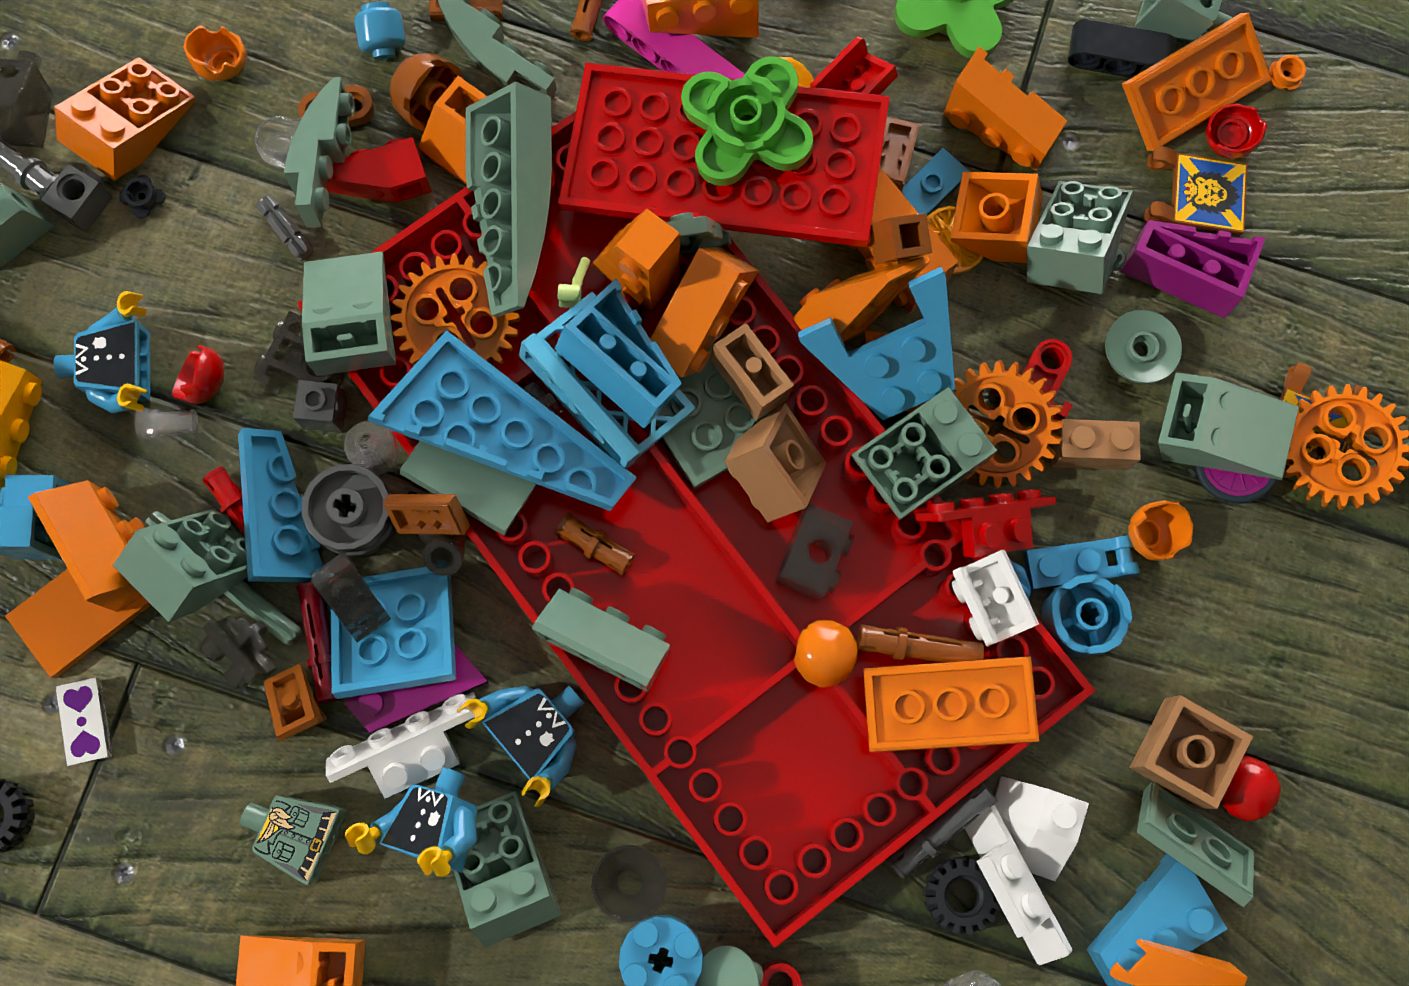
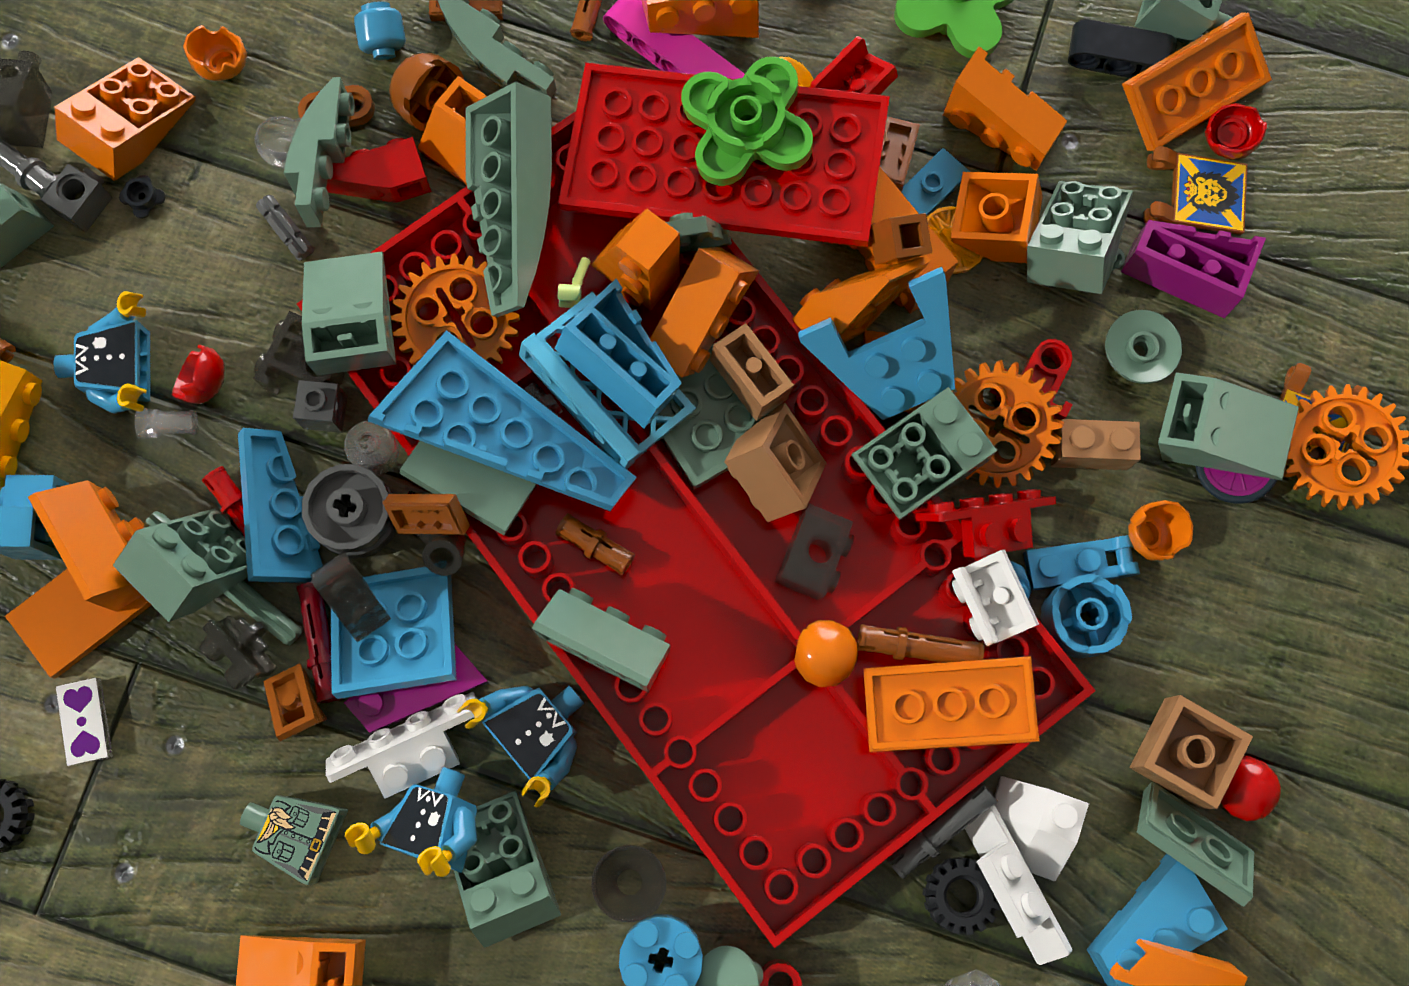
(1293, 67): orange plate -> none

